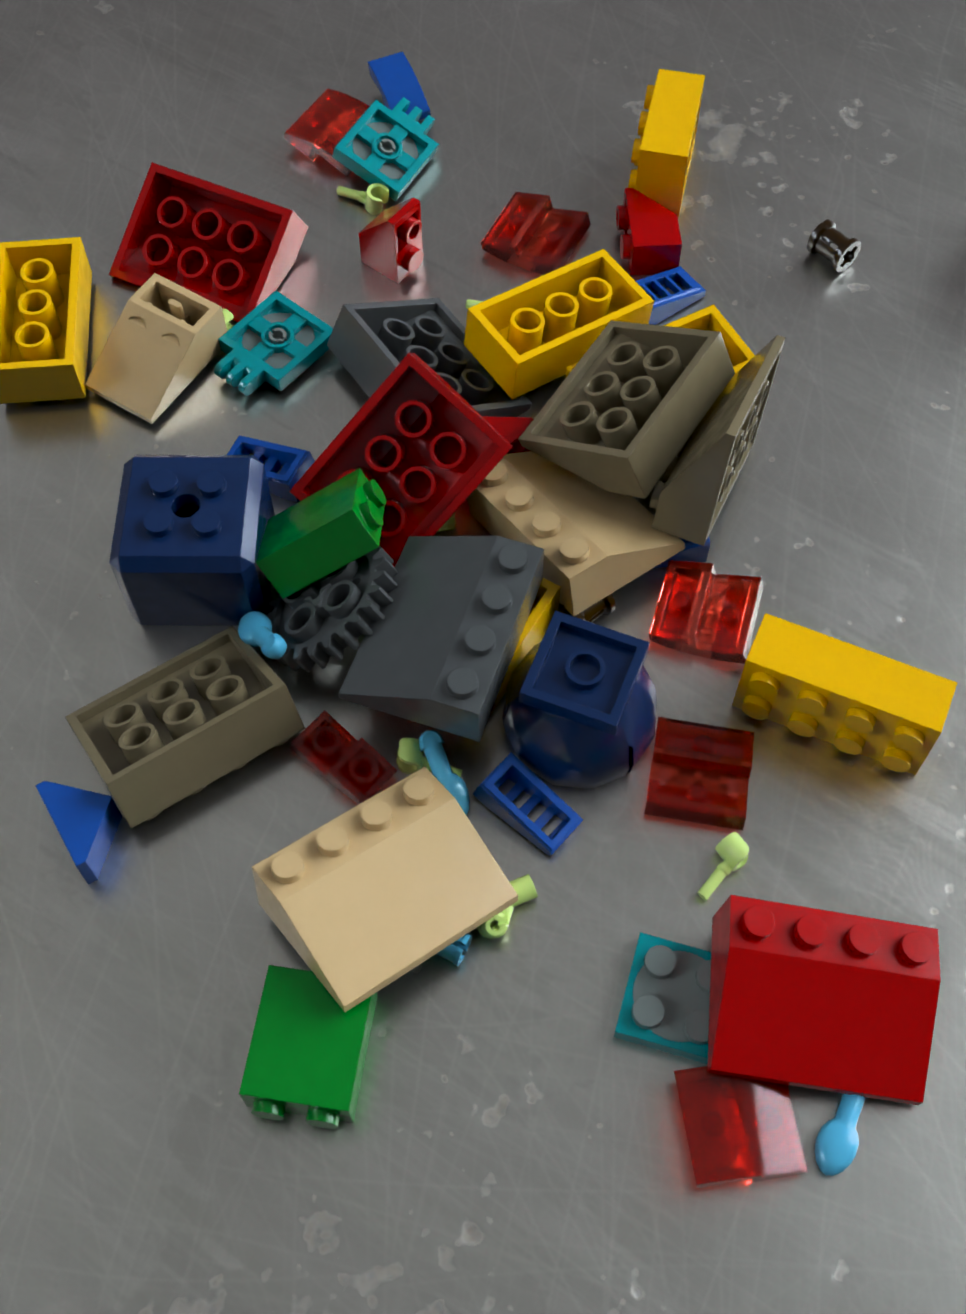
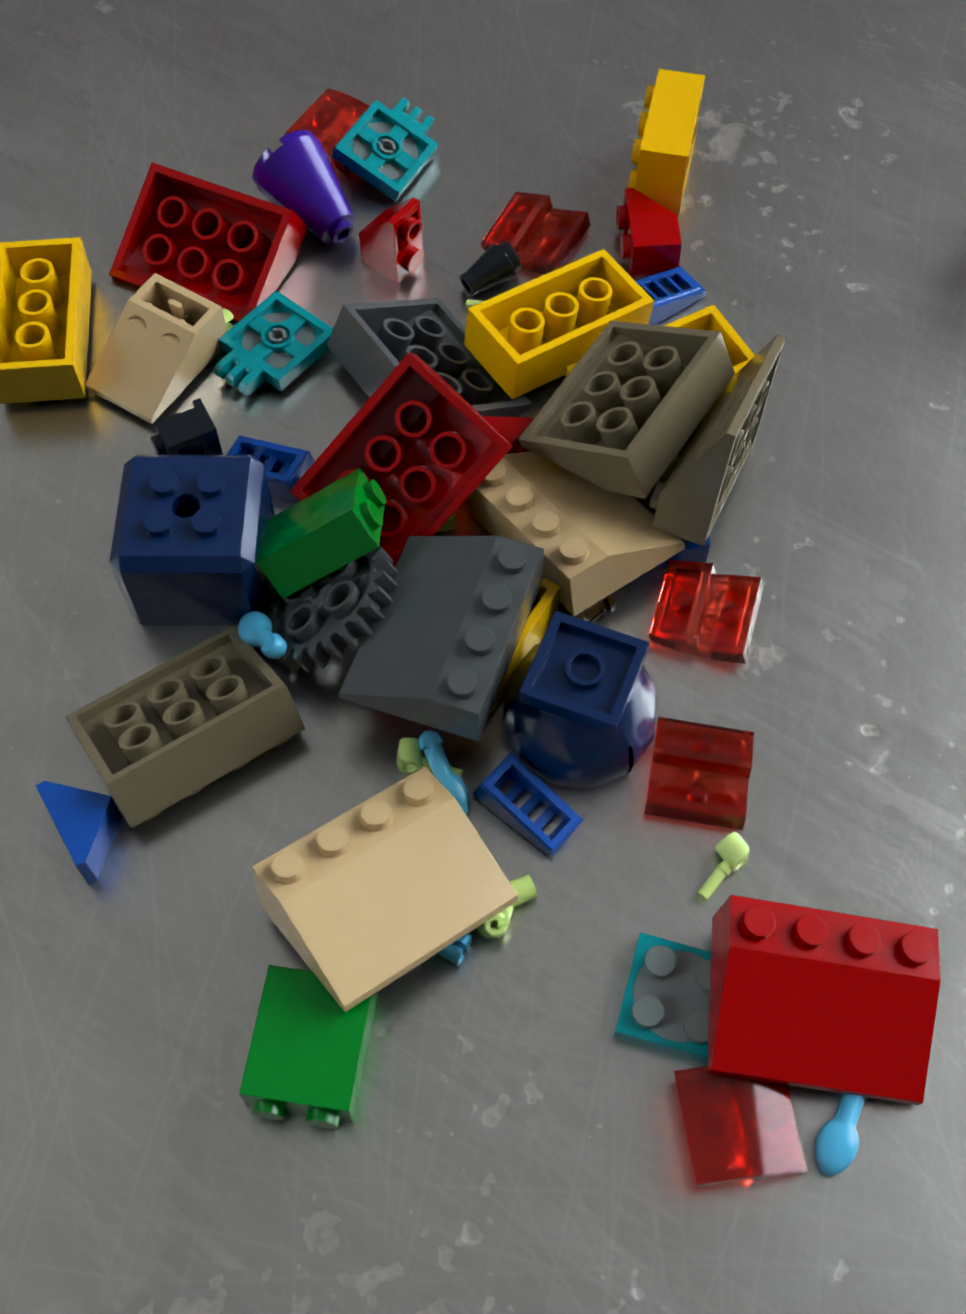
(187, 433): none -> black brick
(304, 181): none -> dark purple cone
(341, 759): clear red slope -> none
(373, 197): yellowish green hand -> none
(397, 80): blue slope -> none
(493, 268): none -> black cone
(840, 257): dark brown bush -> none
(843, 694): yellow brick -> none

